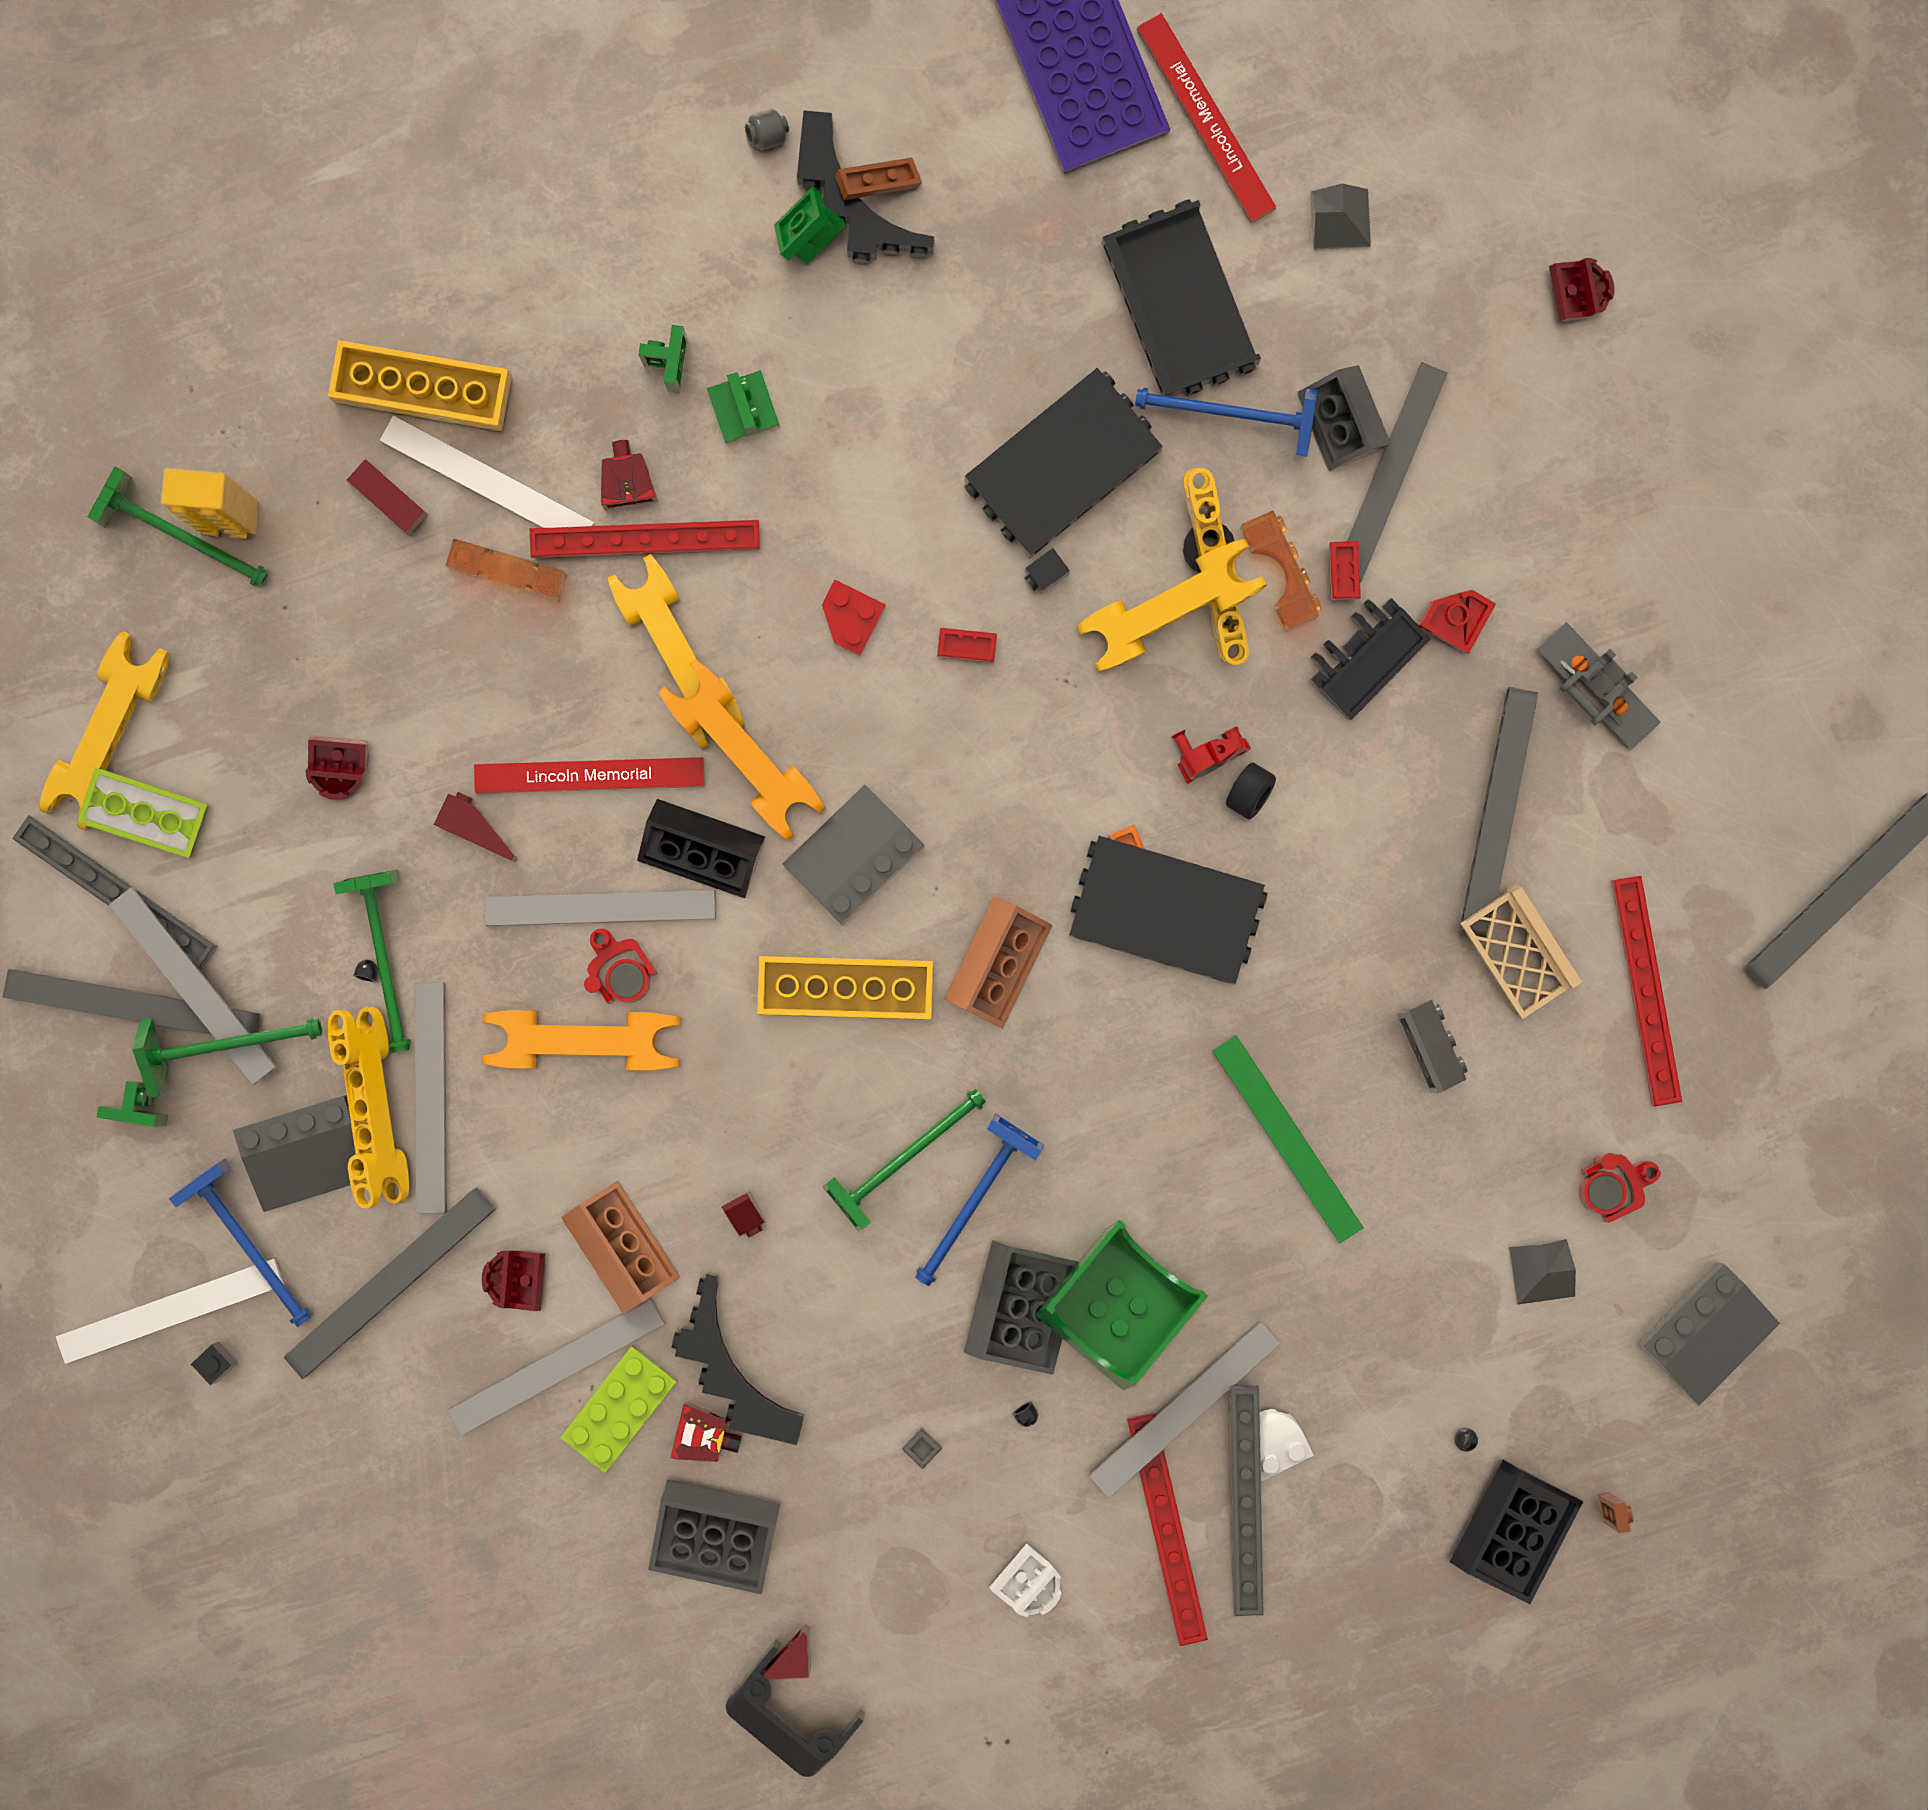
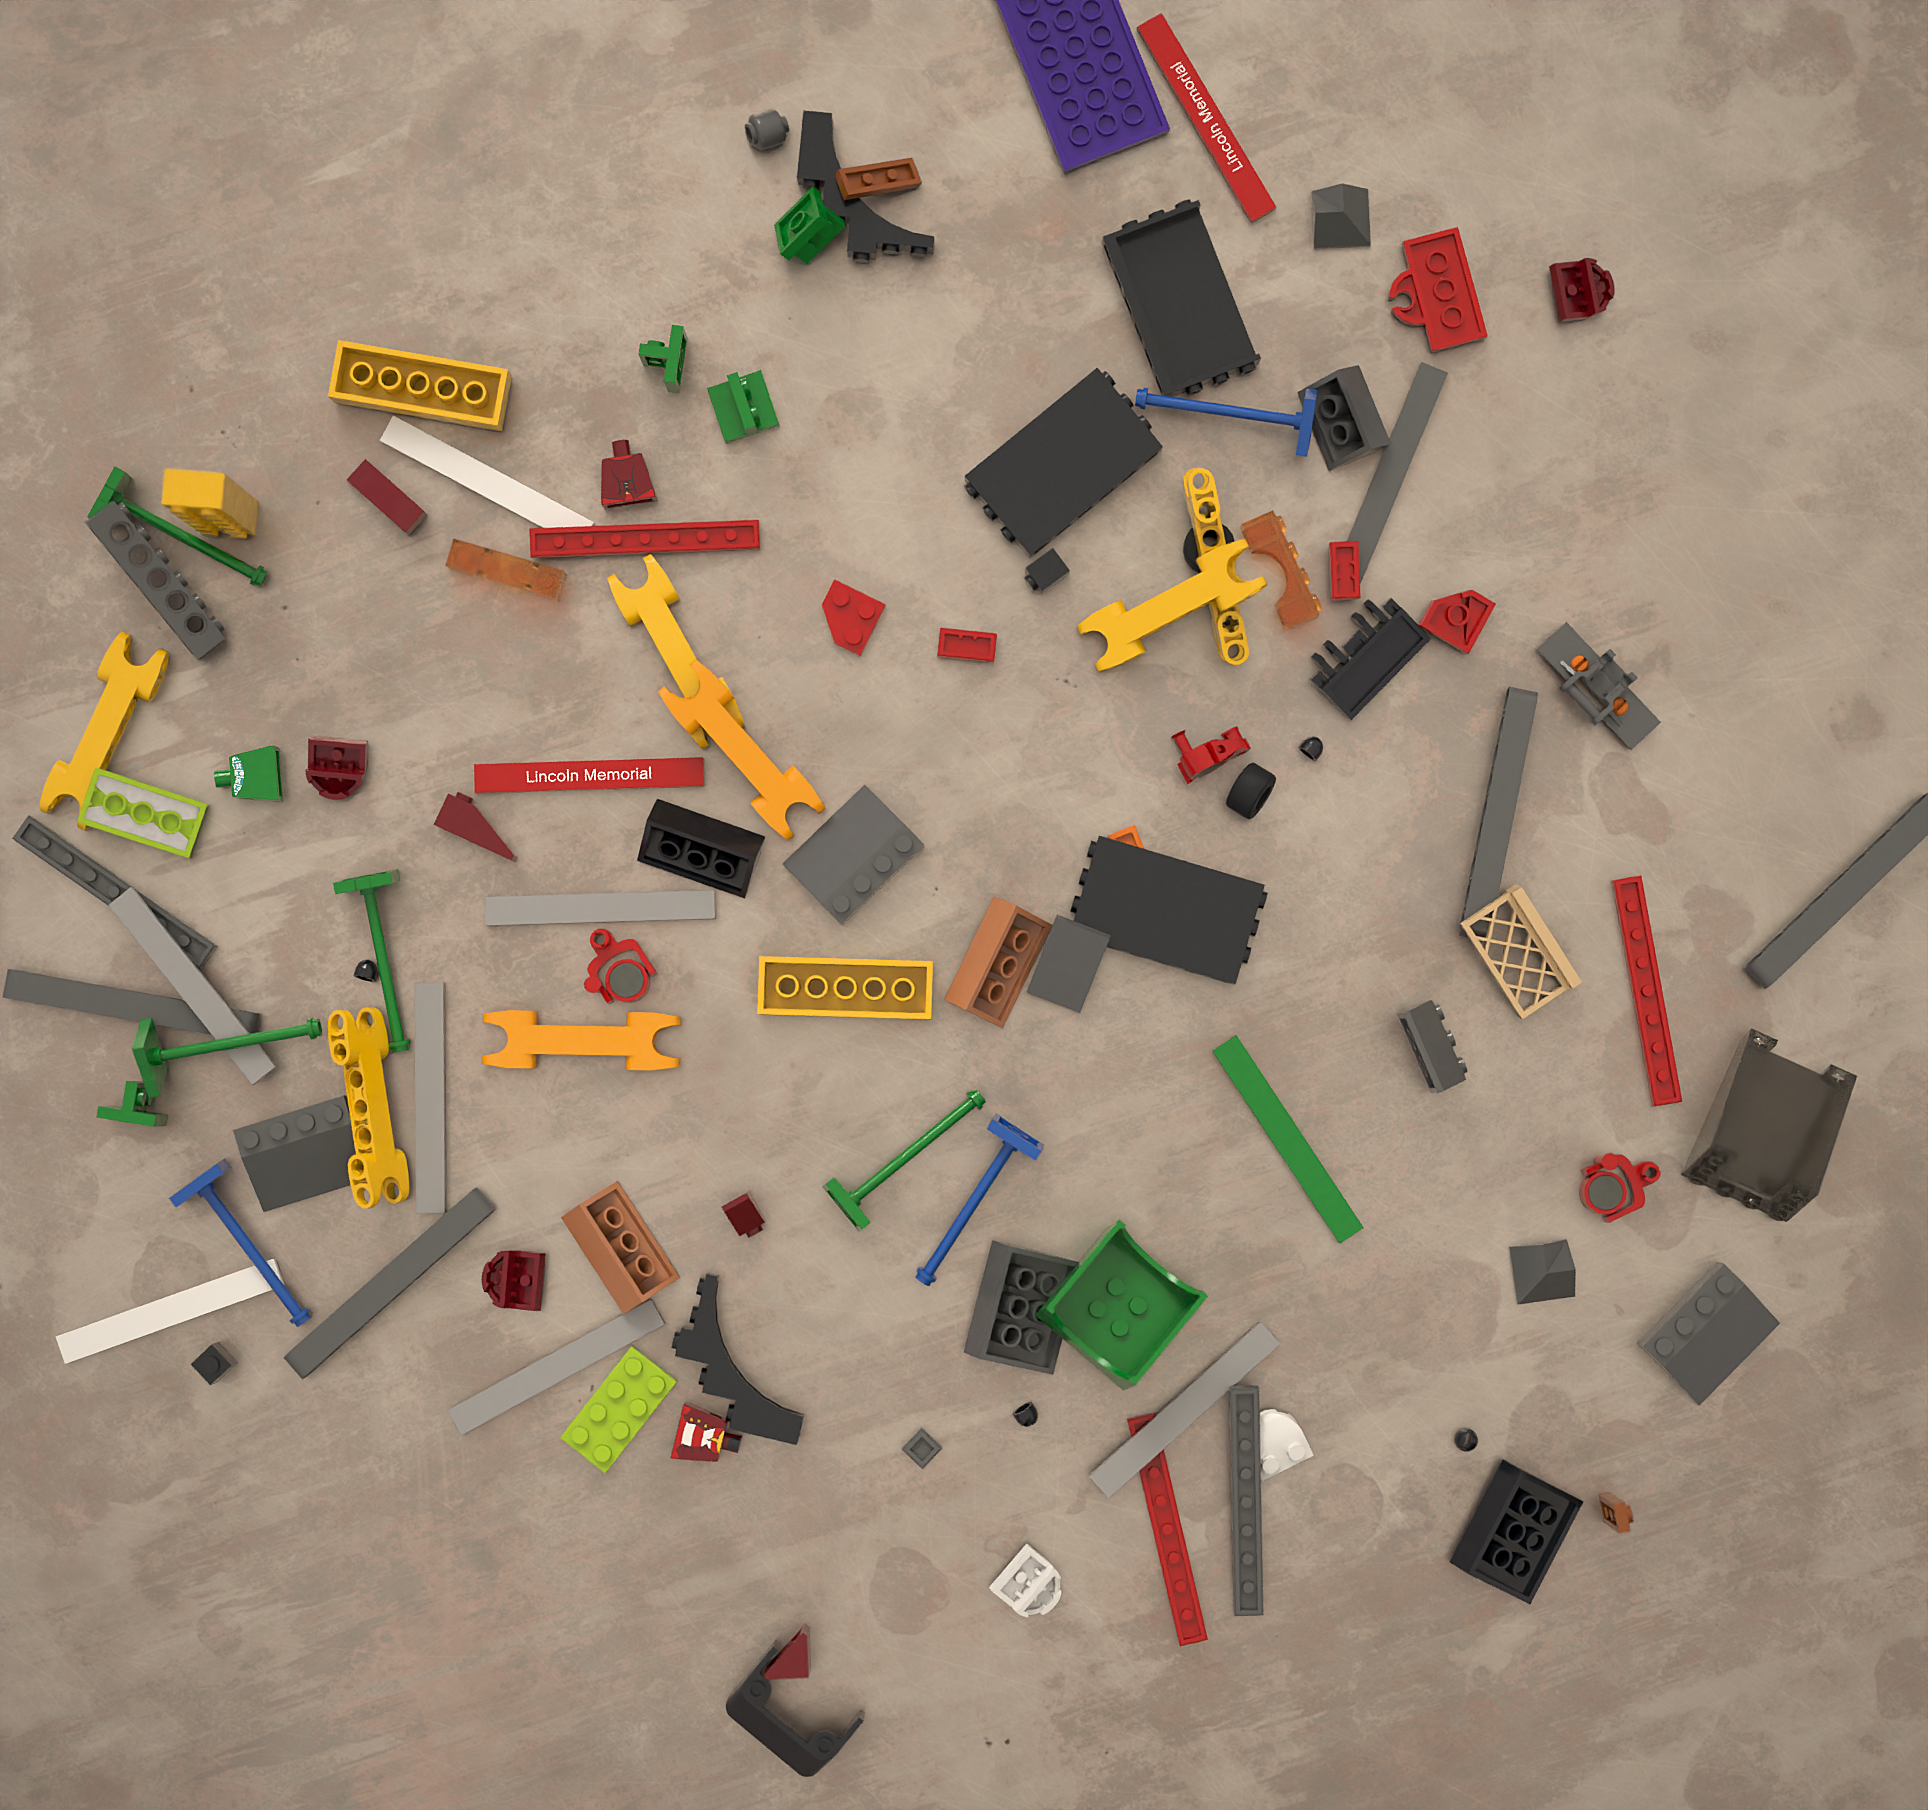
(102, 526): none -> dark grey brick
(254, 775): none -> green torso
(713, 1536): dark grey slope -> none
(1068, 963): none -> dark grey tile
(1311, 747): none -> black hinge
(1439, 291): none -> red plate
(1770, 1130): none -> clear smoke windscreen

